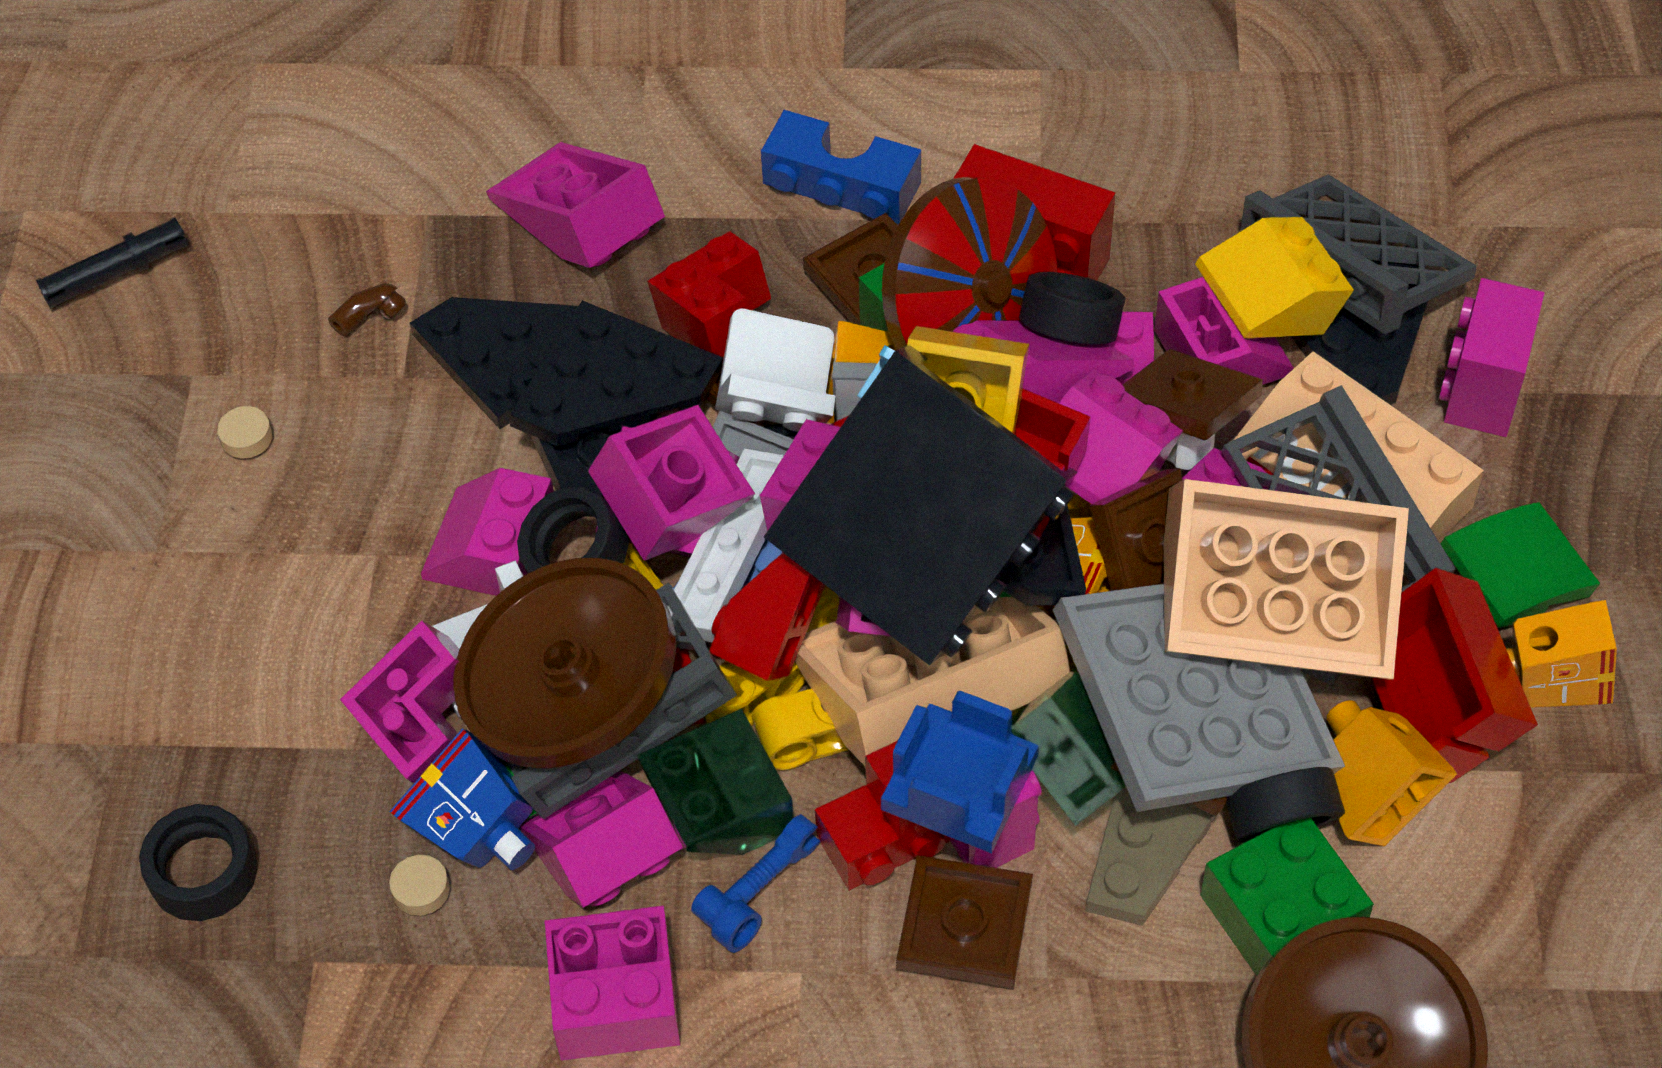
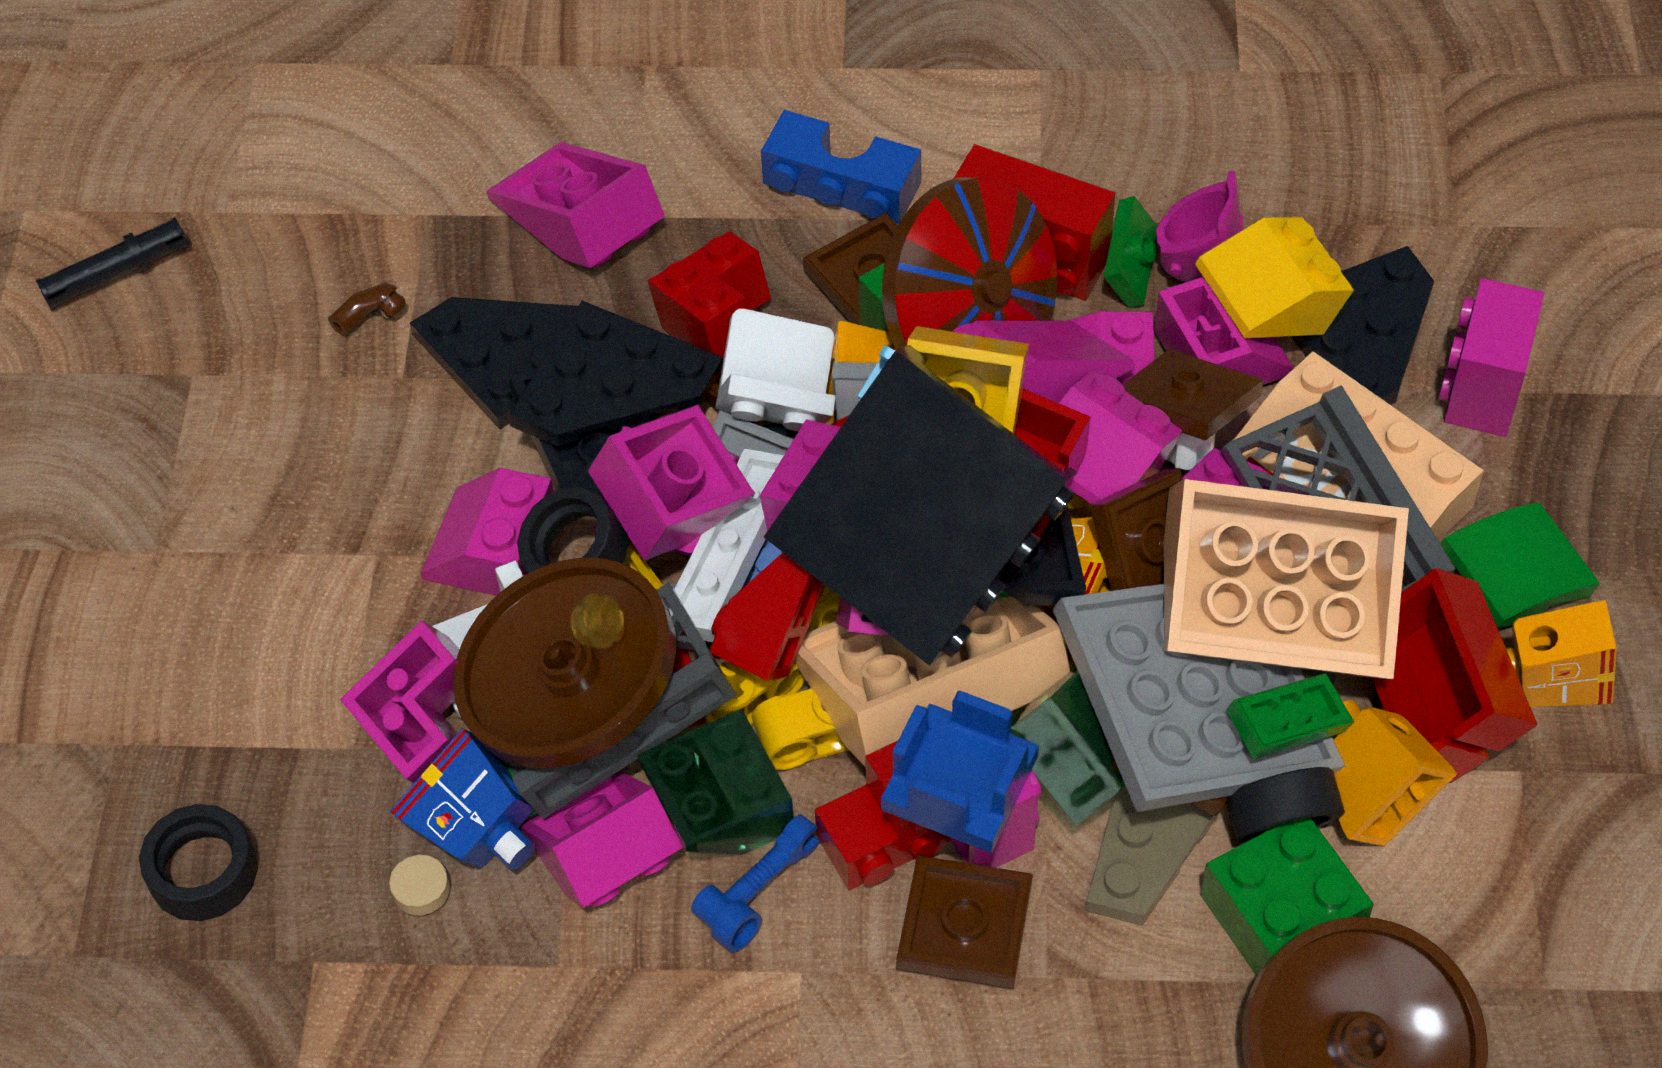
(244, 432): tan piece -> none
(597, 621): none -> clear yellow plate
(611, 983): dark pink slope -> none
(1072, 308): black tyre -> none
(1131, 252): none -> green plate
(1197, 226): none -> dark pink helmet
(1289, 715): none -> green plate
(1380, 289): dark grey fence -> none

